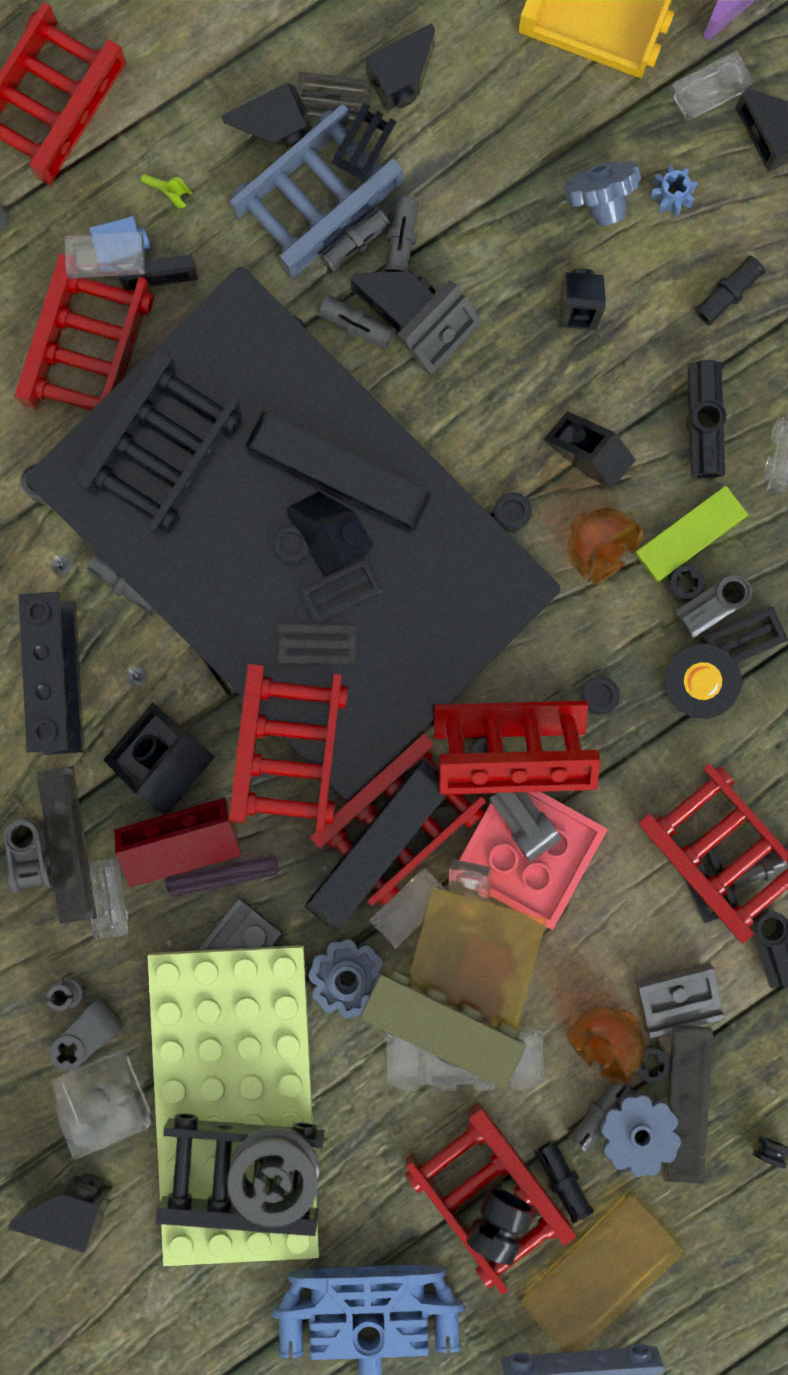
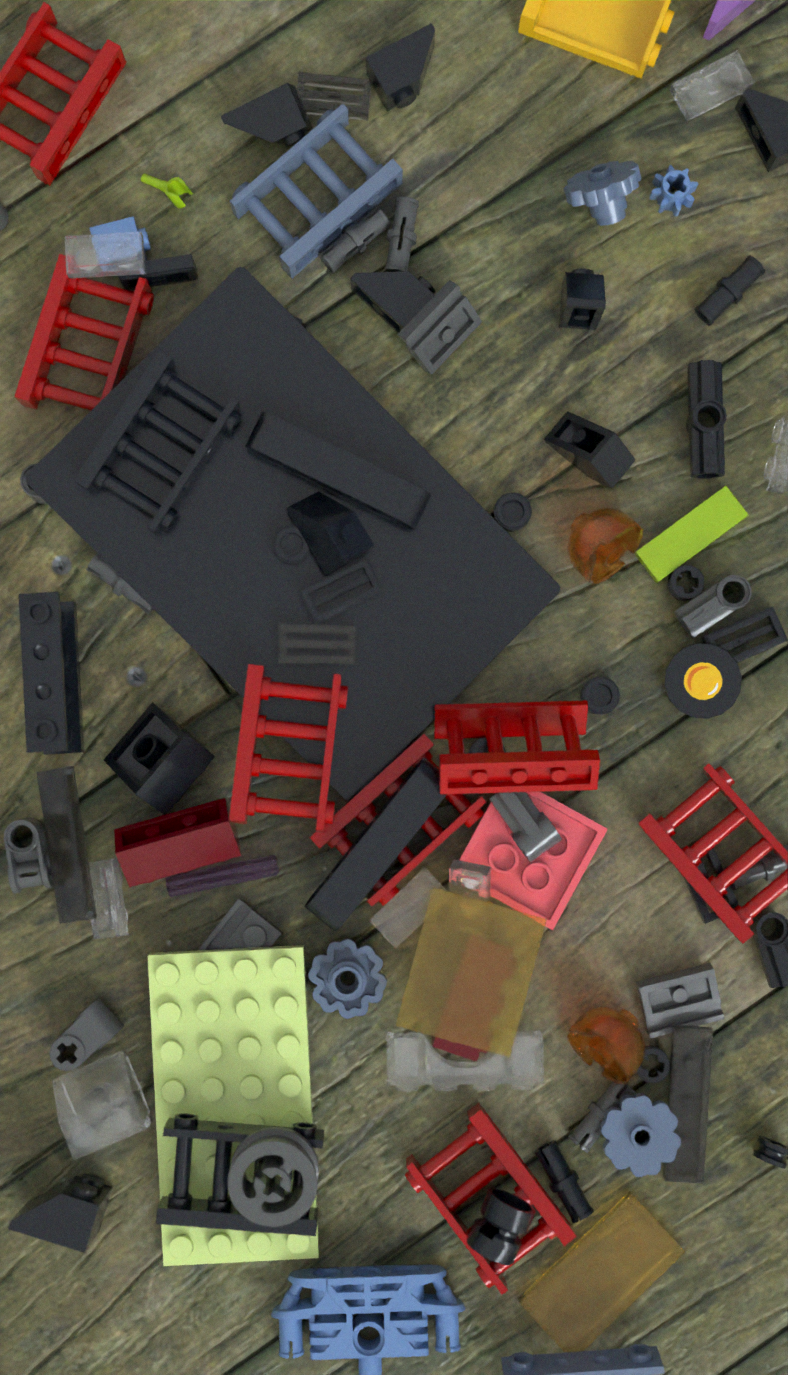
(66, 993): dark grey pin -> none
(356, 322): dark grey pin -> none
(374, 121): black tile -> none
(443, 1029): olive brick -> none

